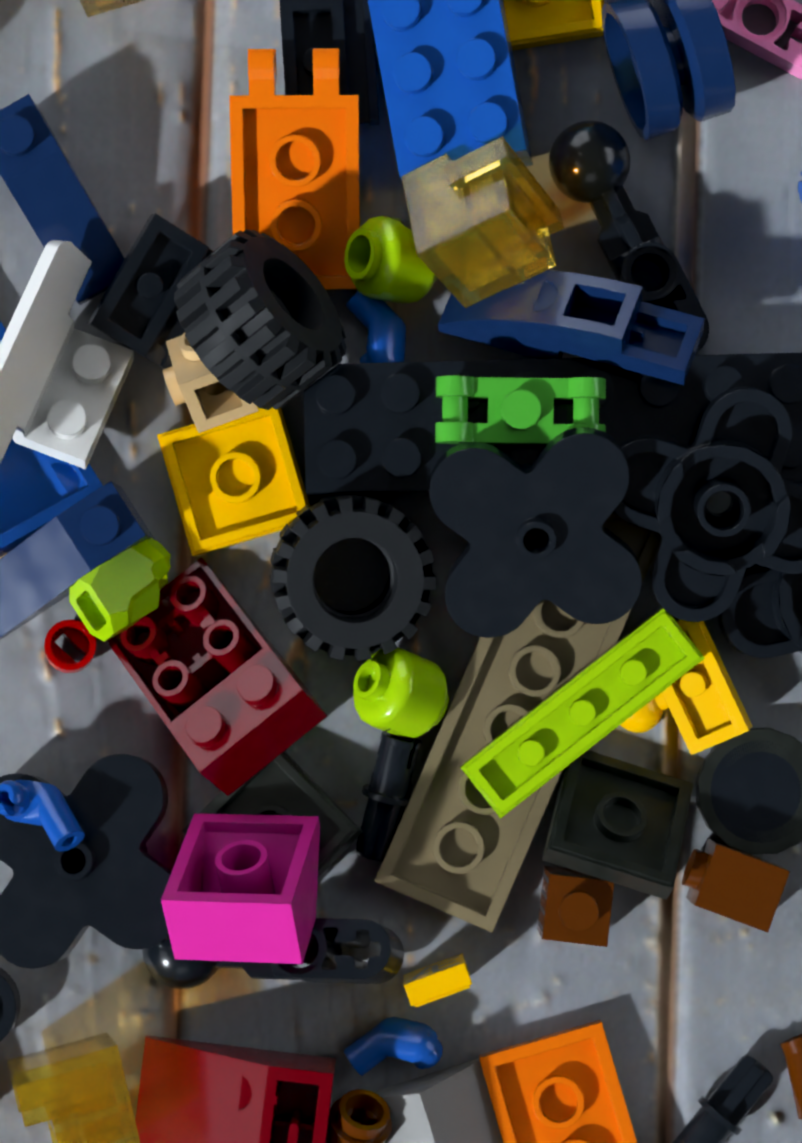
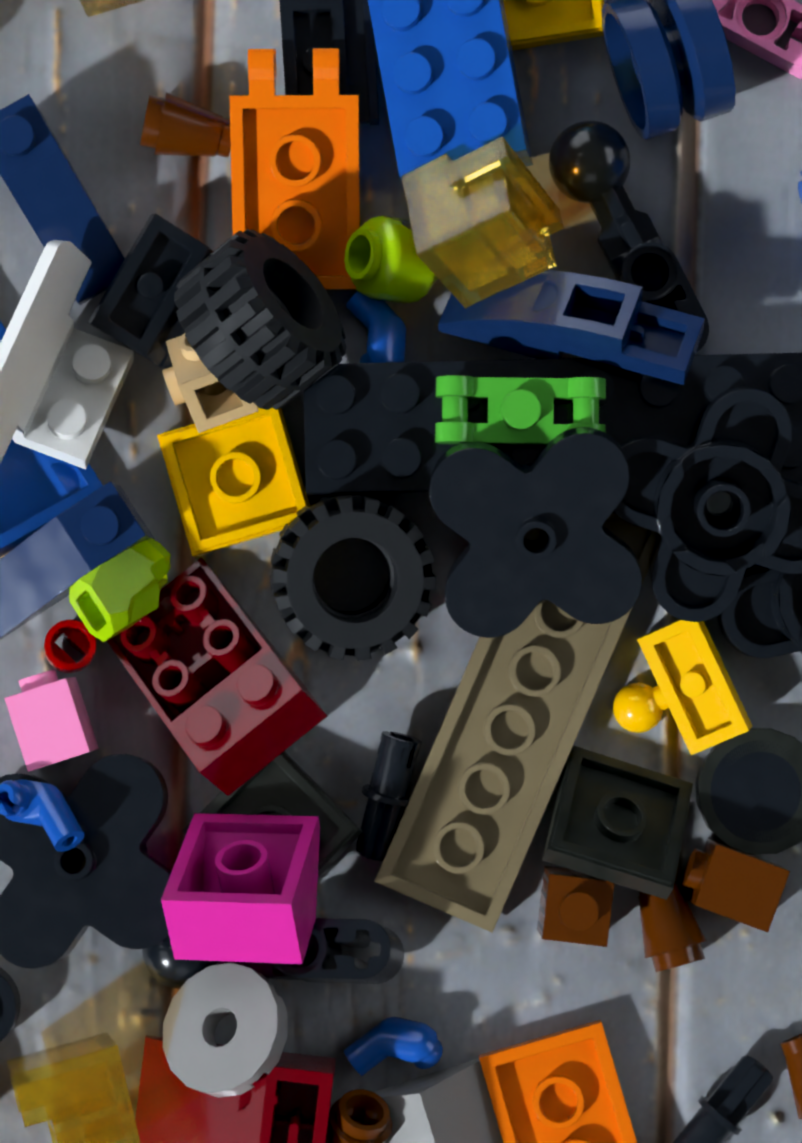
(50, 720): none -> bright pink brick
(184, 129): none -> reddish brown cone
(193, 1020): none -> light grey tile
(400, 693): lime head -> none
(437, 980): yellow tile -> none
(582, 712): lime tile -> none
(670, 930): none -> reddish brown cone

